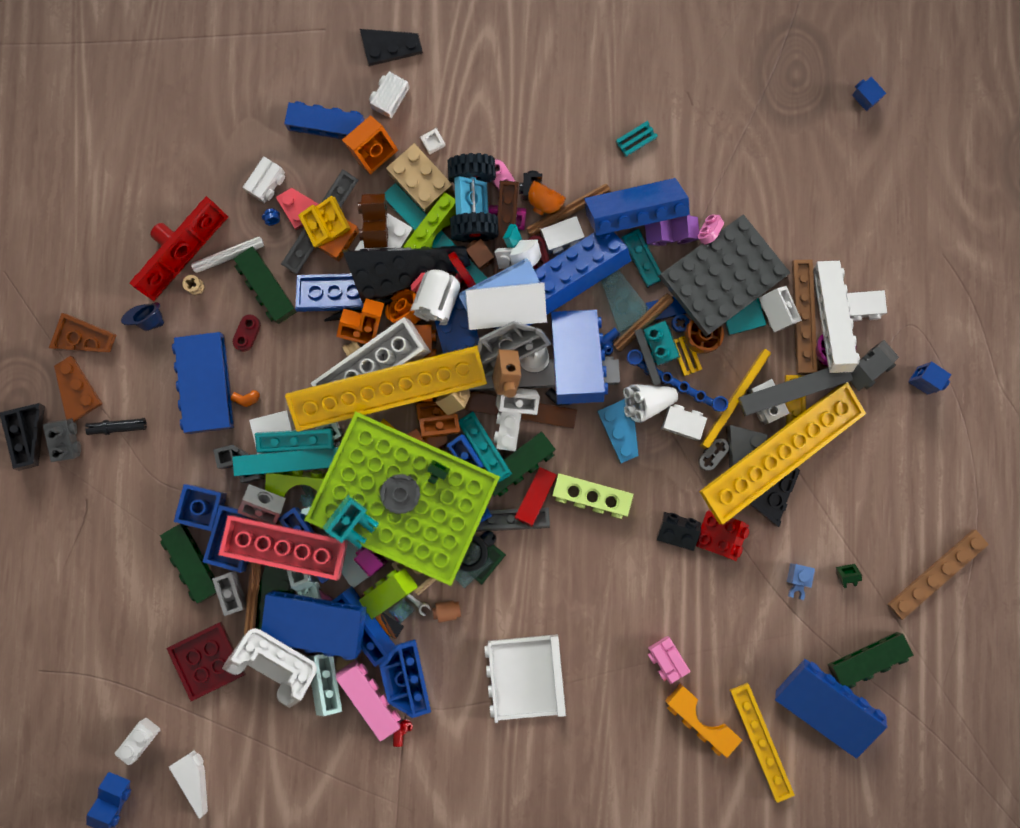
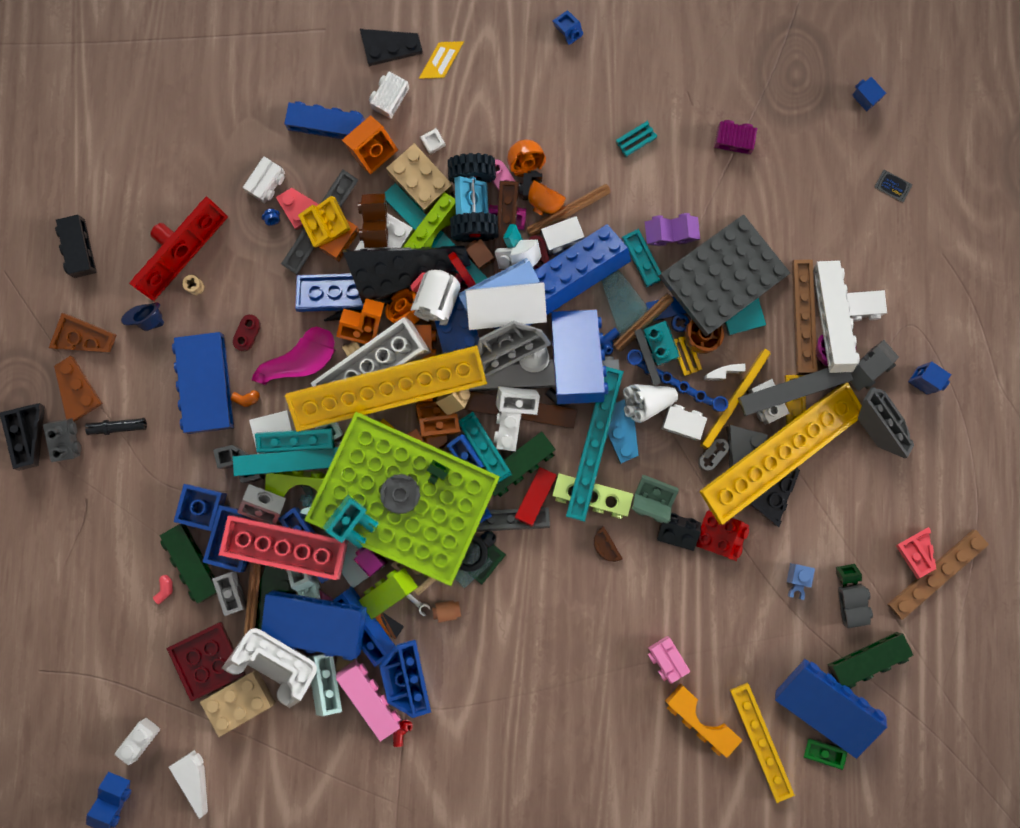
(75, 246): none -> black brick
(166, 589): none -> coral arm
(226, 255): white axle -> none
(237, 703): none -> tan brick
(265, 285): dark green brick -> none
(305, 359): none -> dark pink animal
(401, 610): clear light blue leg -> none
(441, 59): none -> yellow sticker
(504, 380): medium nougat torso -> none
(525, 157): none -> orange cylinder
(525, 677): white panel -> none
(568, 26): none -> blue bracket
(594, 448): none -> teal tile
(605, 547): none -> reddish brown tile
(636, 206): blue brick -> none
(654, 499): none -> sand green bracket
(710, 229): bright pink plate -> none
(720, 373): none -> white slope
(735, 137): none -> magenta brick
(780, 309): white brick -> none
(825, 753): none -> green slope
(855, 605): none -> dark grey brick
(885, 423): none -> dark grey wedge
(893, 185): none -> sticker
(918, 553): none -> coral wing

